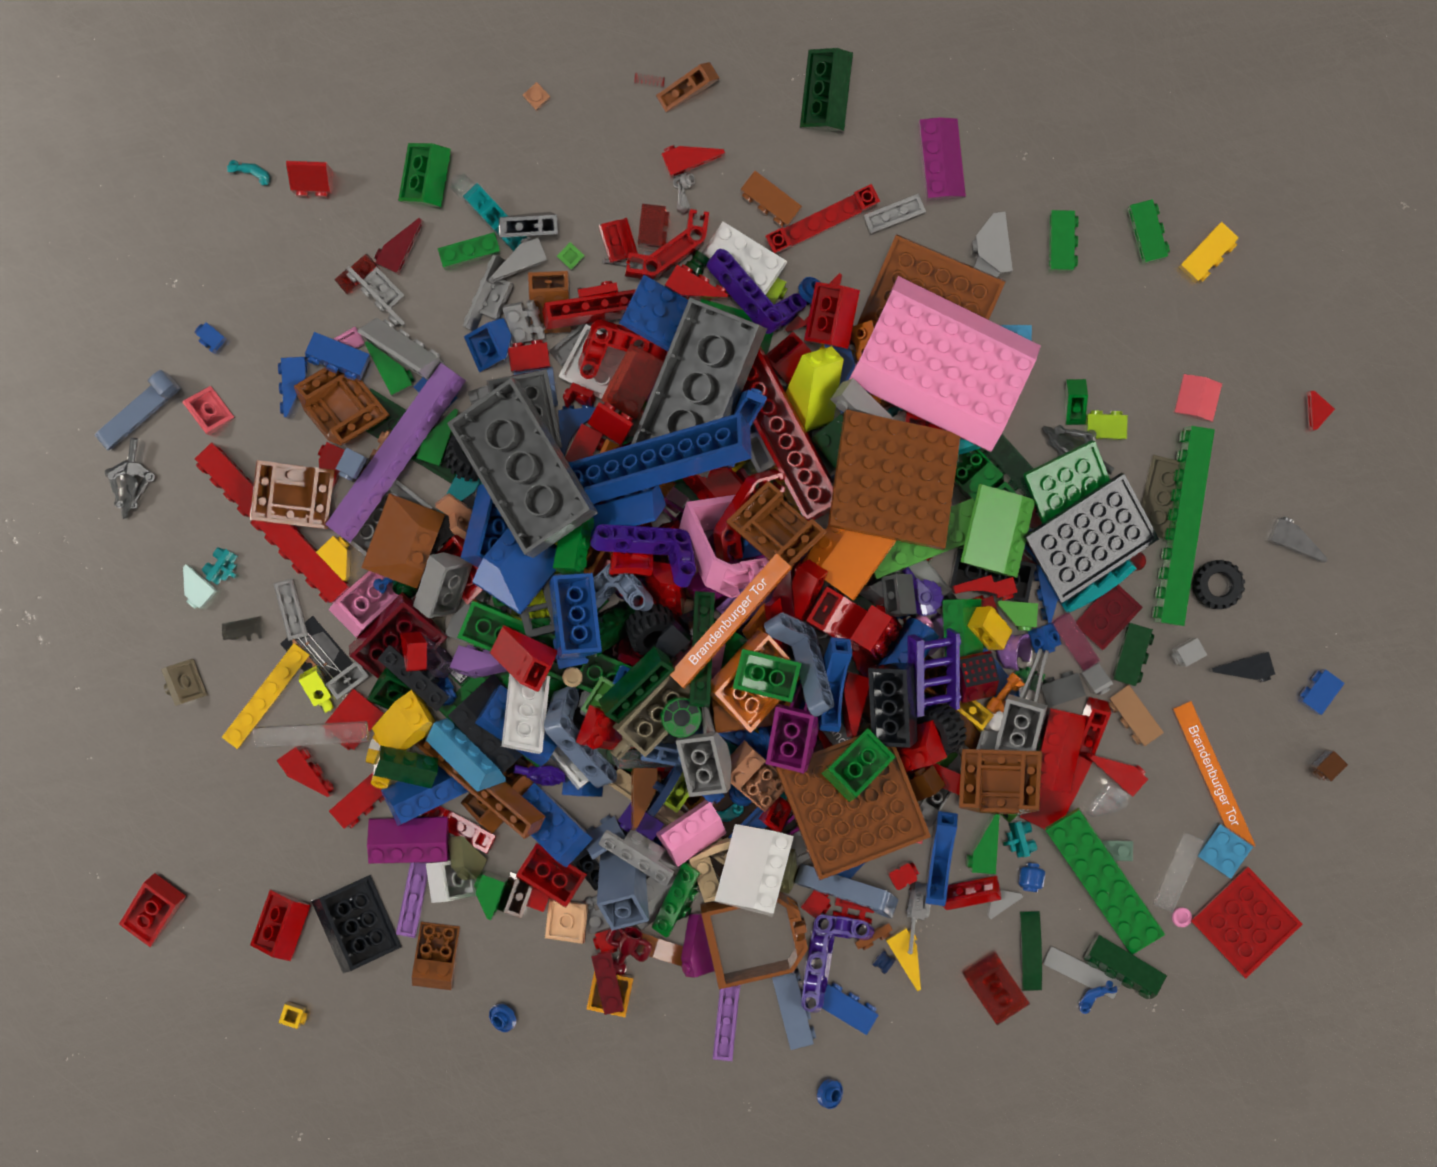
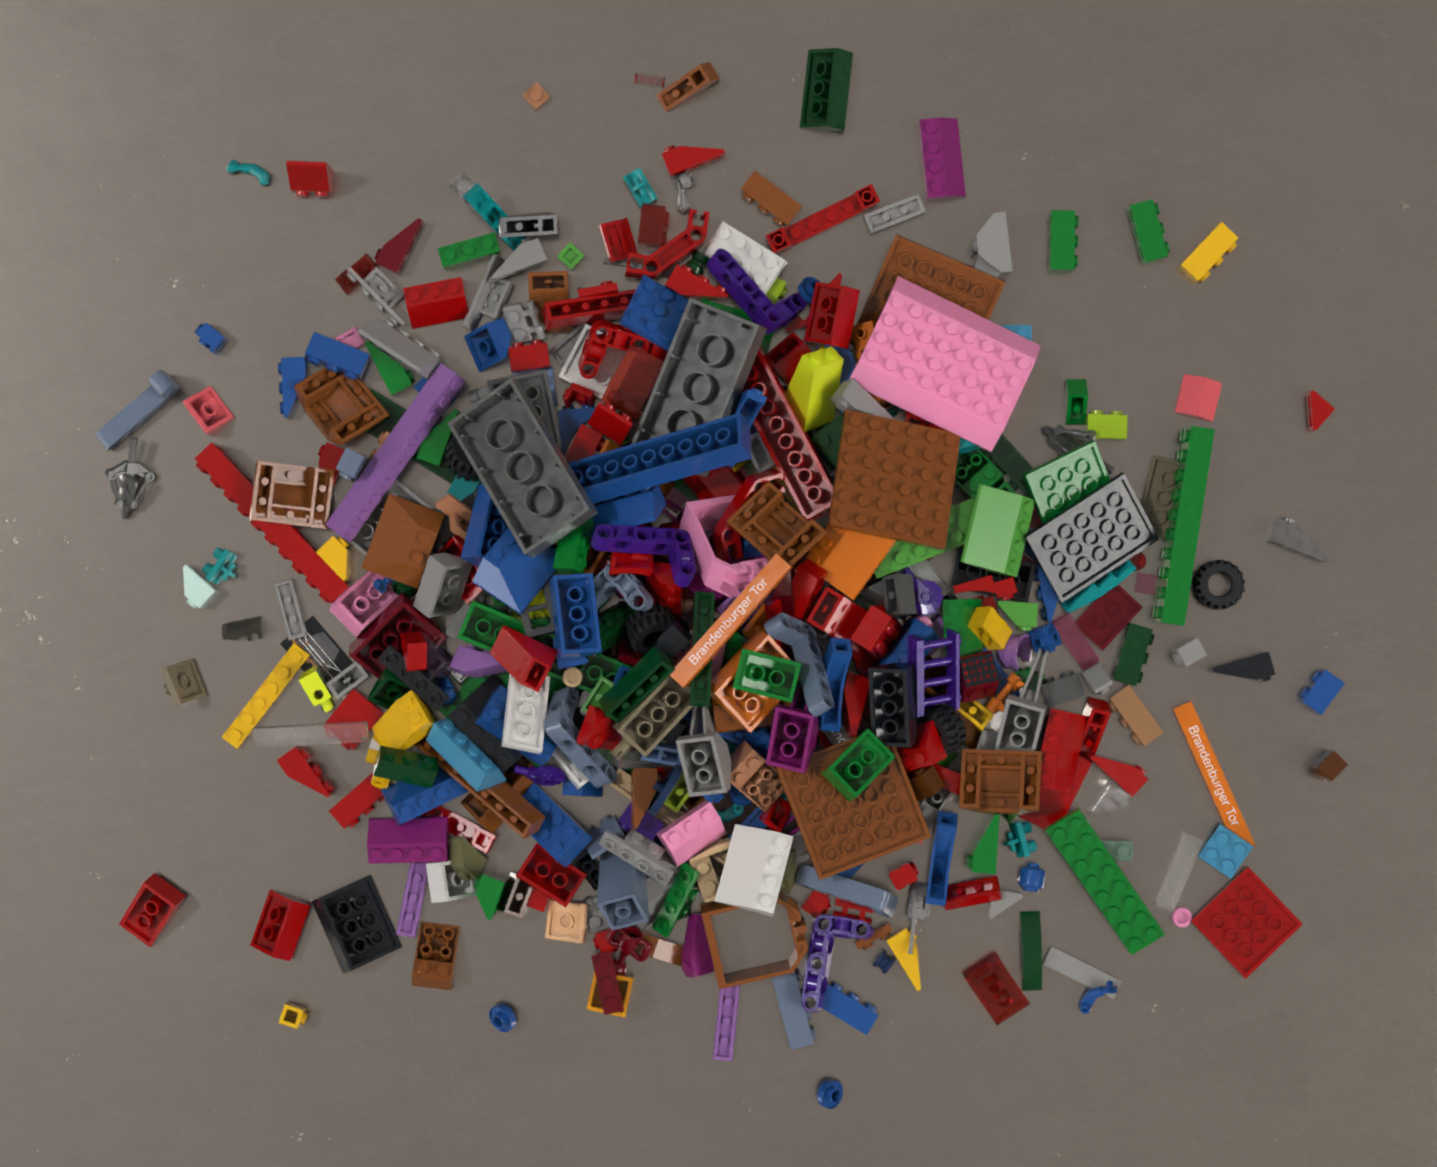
(424, 174): green slope -> none
(436, 302): none -> red slope
(640, 187): none -> teal hips
(680, 718): tile -> none
(1124, 967): dark green brick -> none
(1145, 583): none -> clear pink tile

